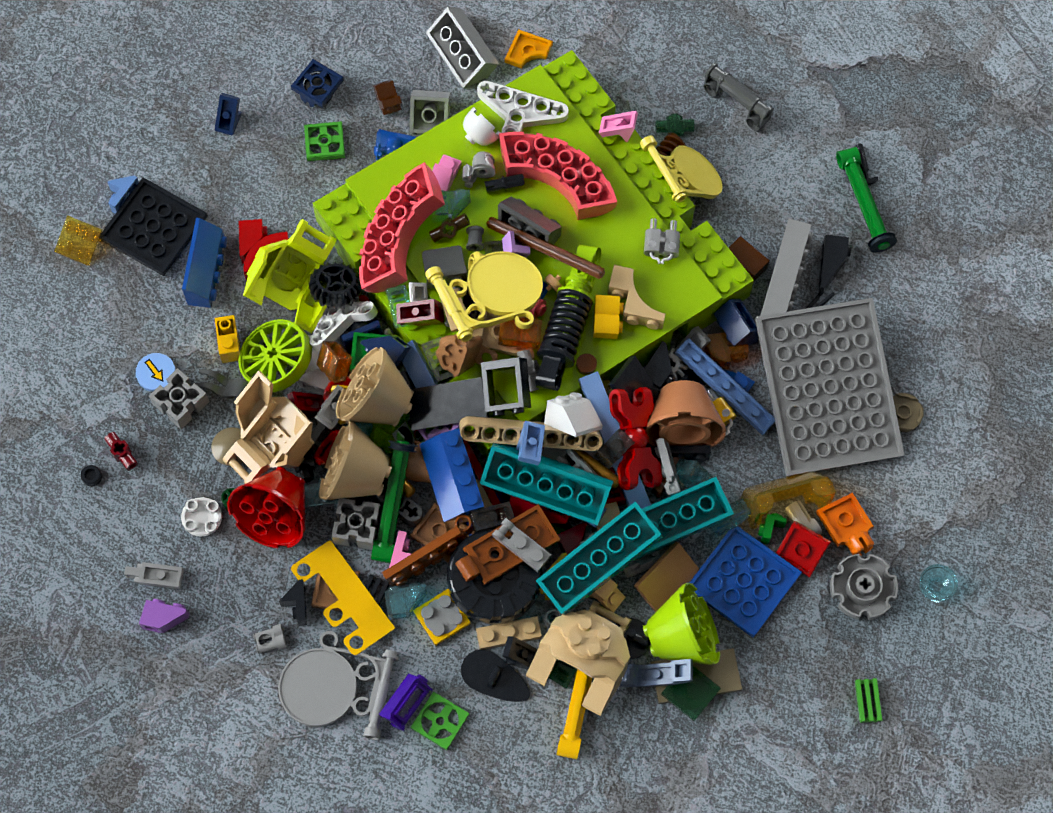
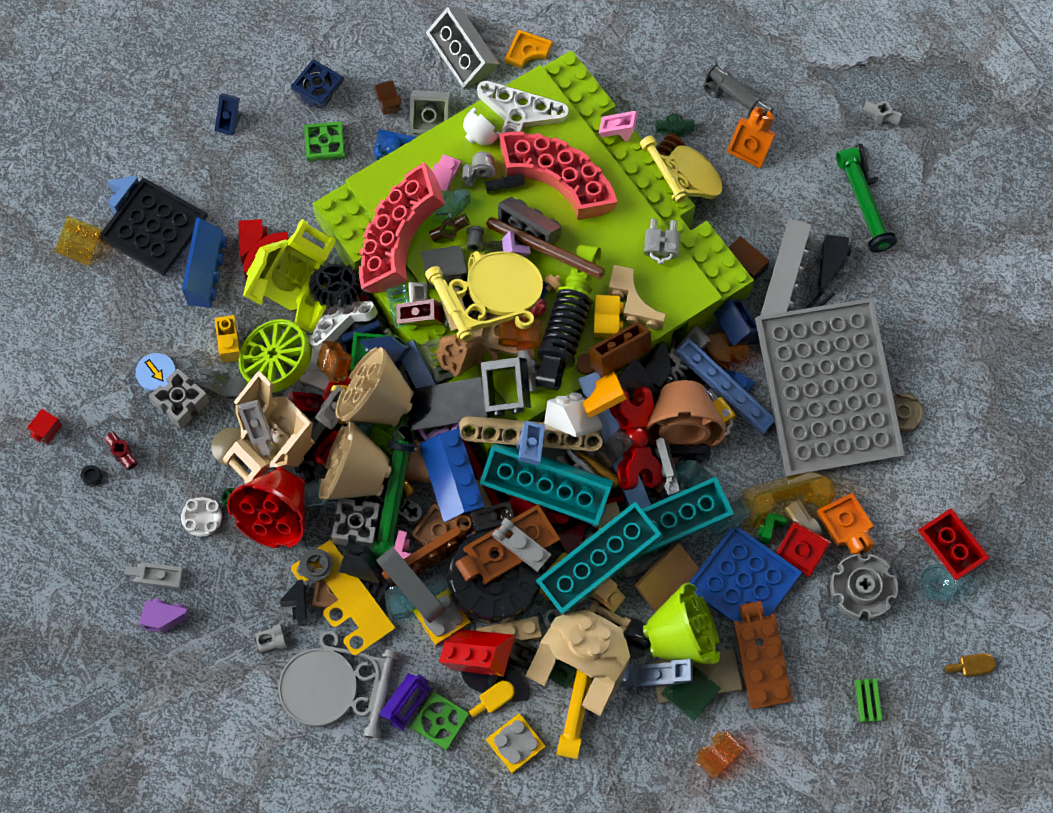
(44, 427): none -> red brick
(256, 426): none -> light grey hinge
(313, 556): none -> dark grey gear
(360, 563): none -> black slope
(411, 585): none -> dark grey beam
(477, 652): none -> red slope
(494, 698): none -> yellow piece
(515, 743): none -> light grey piece
(606, 395): none -> light orange tile
(620, 349): none -> reddish brown brick
(719, 754): none -> clear orange brick
(753, 138): none -> orange plate
(765, 664): none -> dark orange hinge
(882, 112): none -> light grey axle
(953, 544): none -> red slope
(973, 665): none -> pearl gold piece

